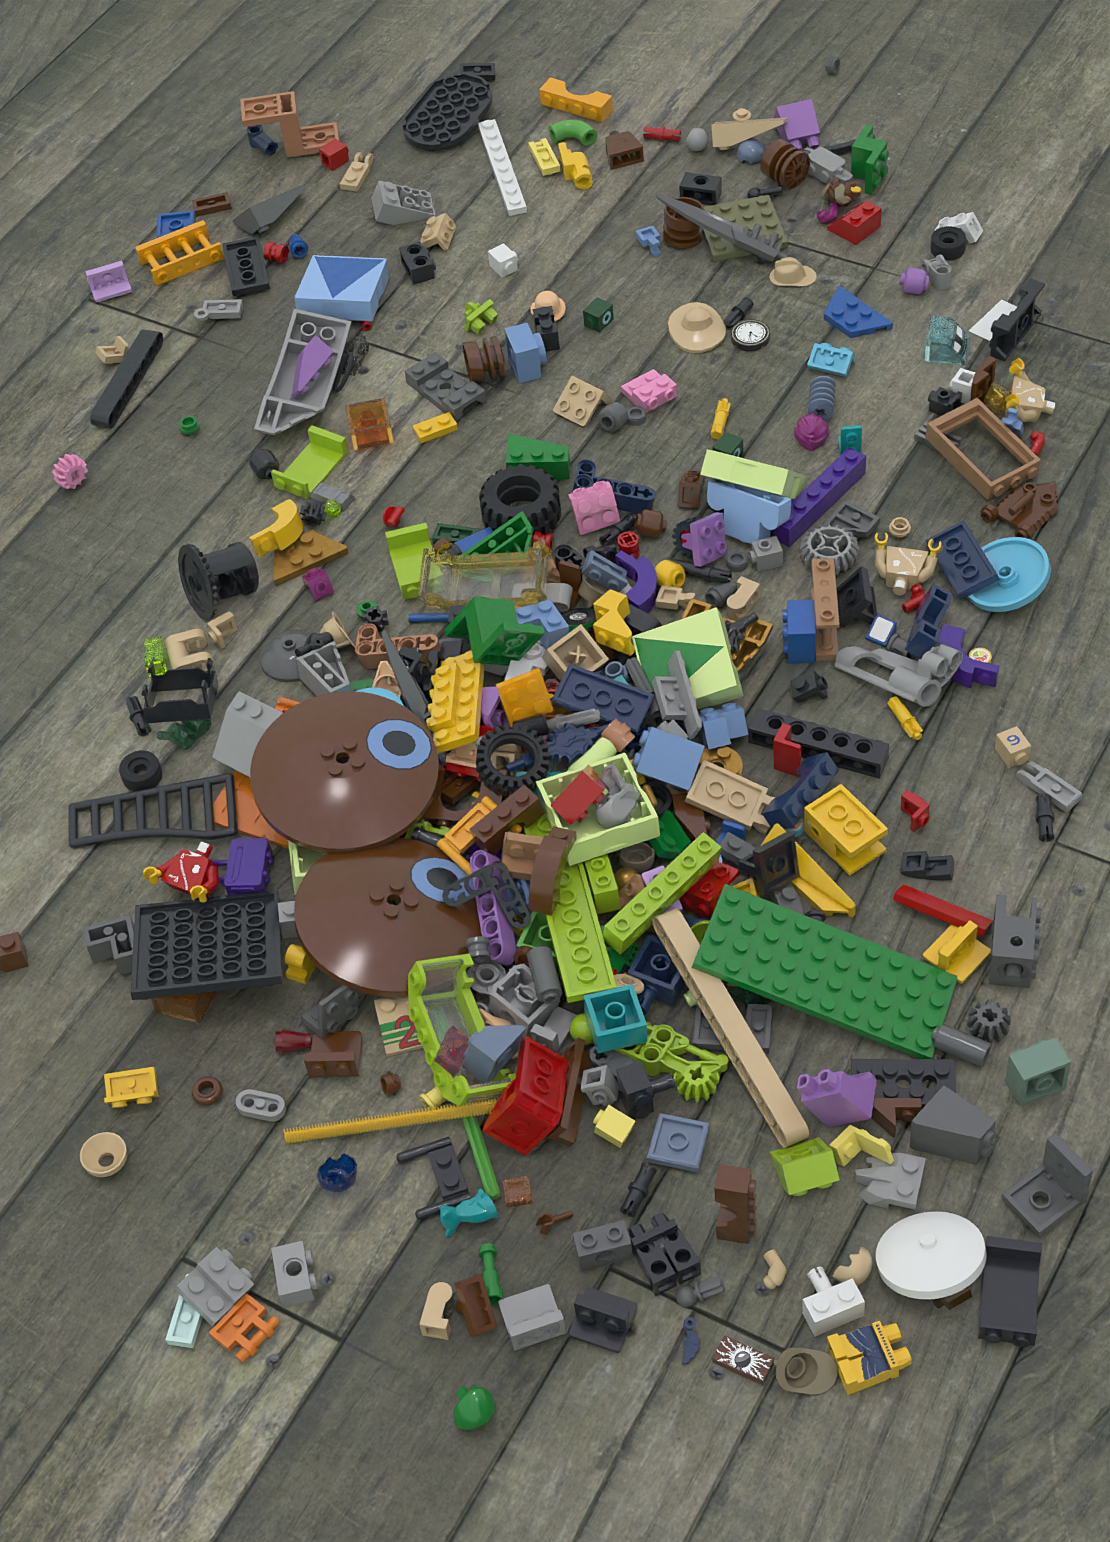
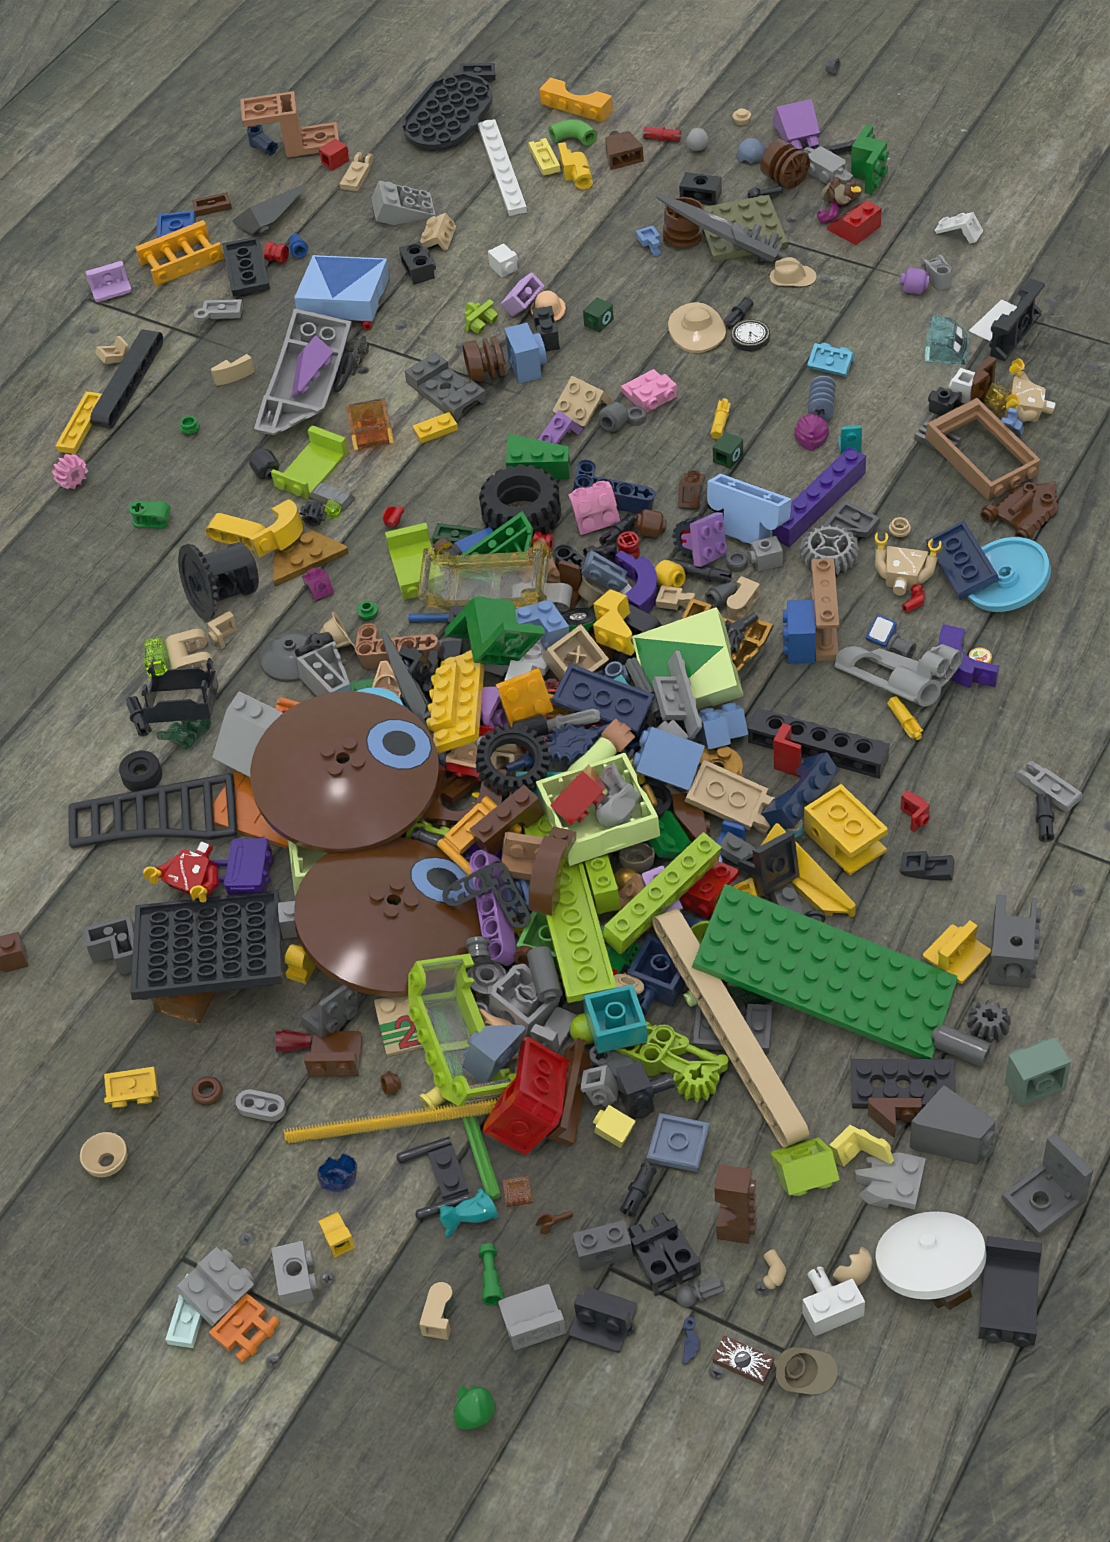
(78, 425): none -> yellow plate
(150, 515): none -> green piece
(231, 372): none -> tan slope
(232, 529): none -> yellow beam
(335, 1234): none -> yellow leg
(376, 617): black gear -> none
(451, 1050): clear pink tile -> none
(475, 1305): reddish brown tile -> none
(522, 294): none -> lavender brick
(558, 427): none -> medium lavender bracket
(732, 132): tan slope -> none
(753, 474): yellowish green tile -> none
(808, 685): black bracket -> none
(838, 1096): medium lavender hips -> none
(853, 315): blue wing -> none
(856, 598): black bracket -> none
(867, 1356): yellow hips -> none
(925, 628): dark blue arch -> none
(941, 909): red tile -> none
(948, 242): black tyre -> none
(1013, 747): tan brick -> none
(1038, 440): red arm -> none

